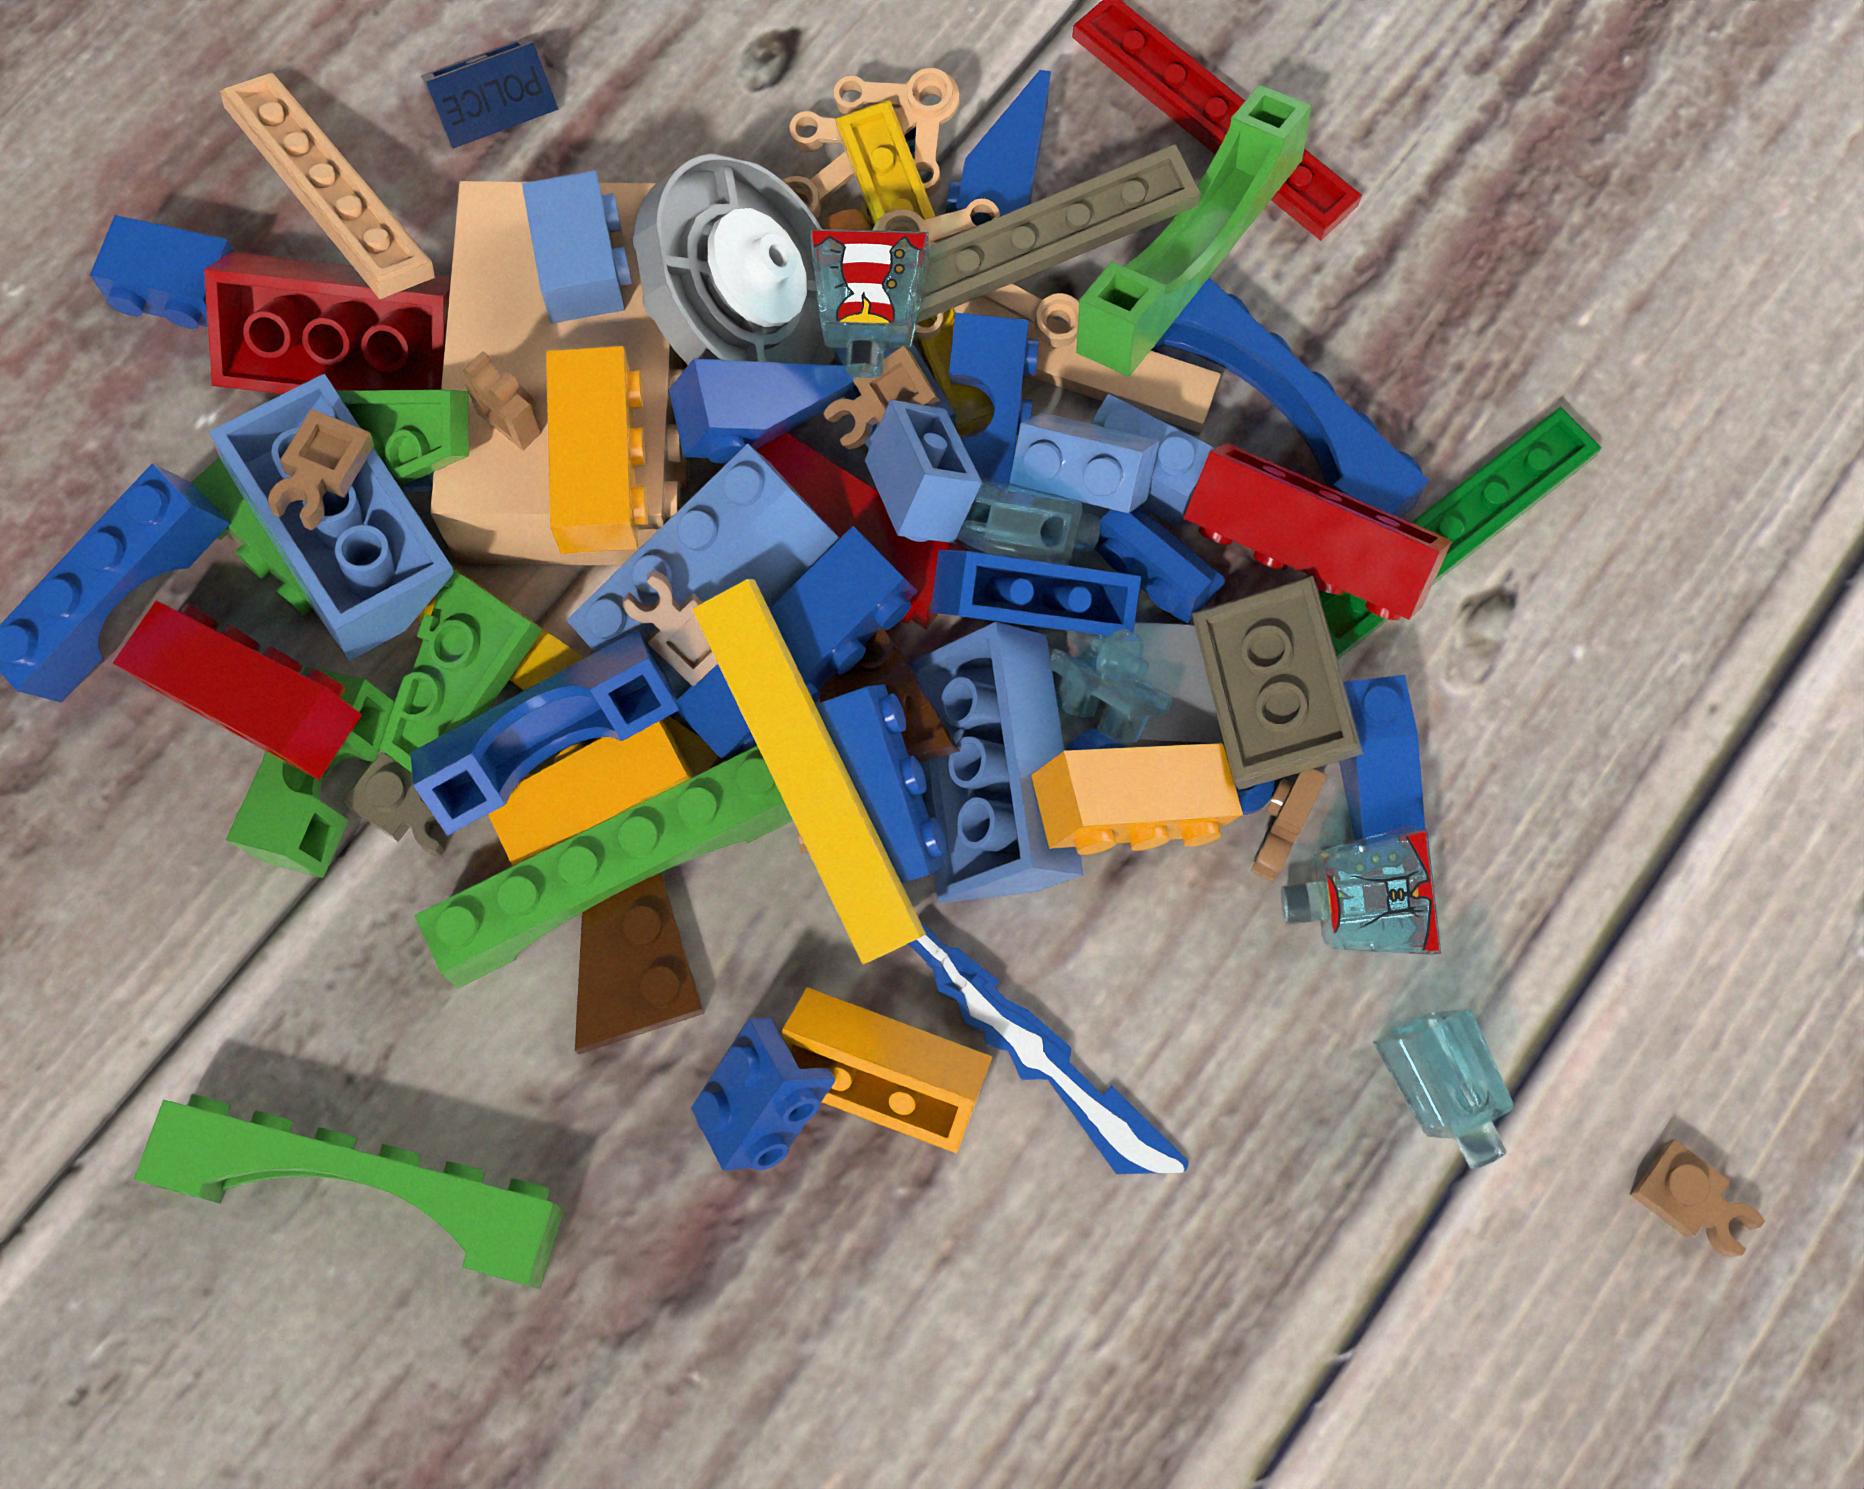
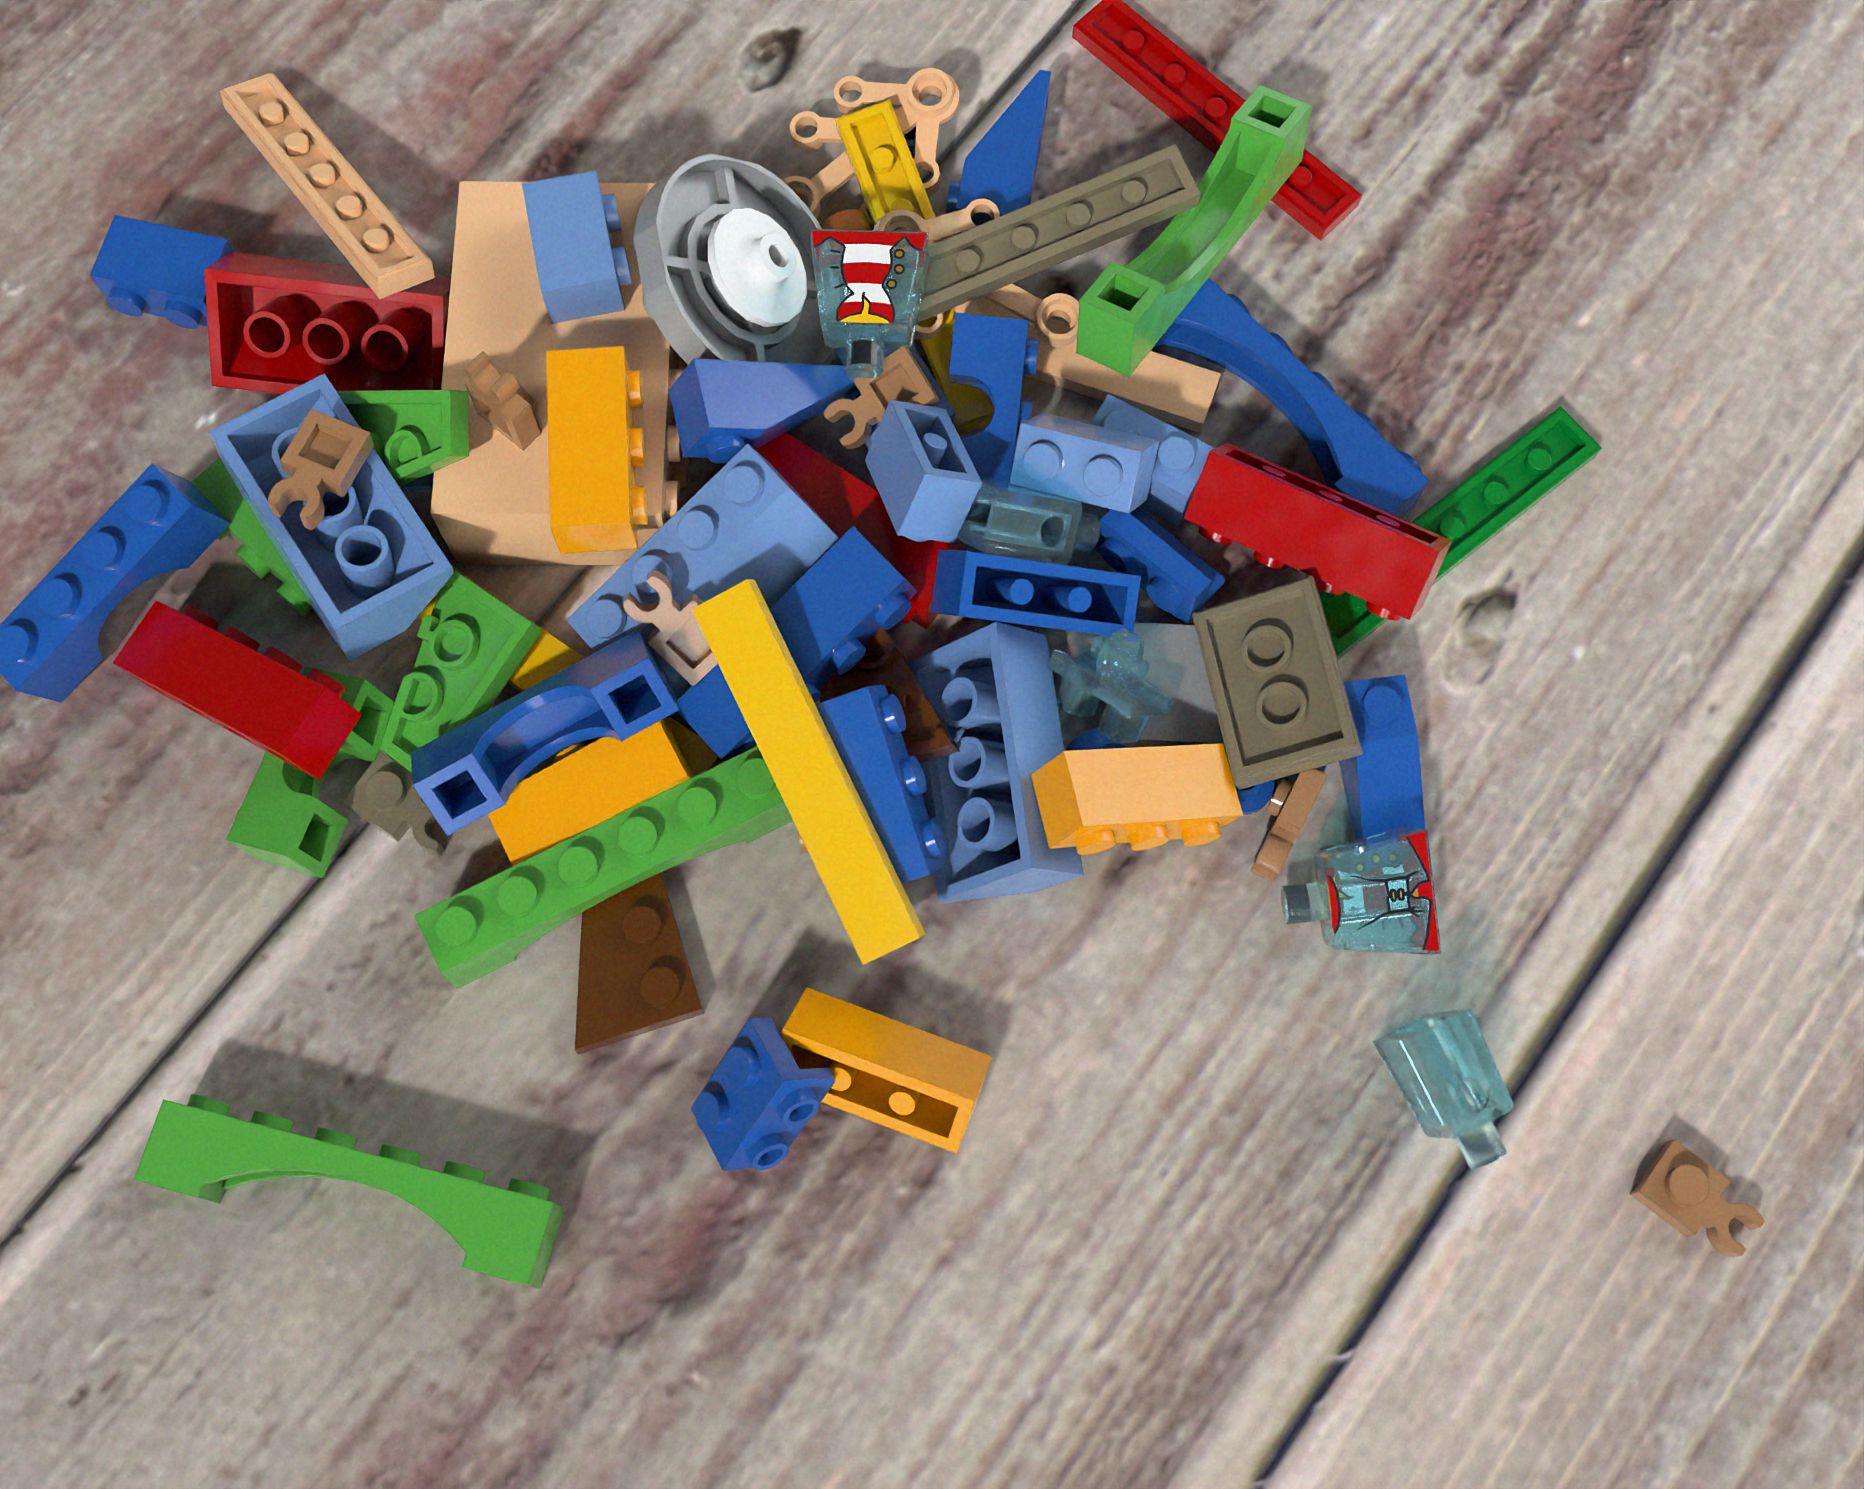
(490, 92): dark blue panel -> none
(1109, 1120): blue sword -> none

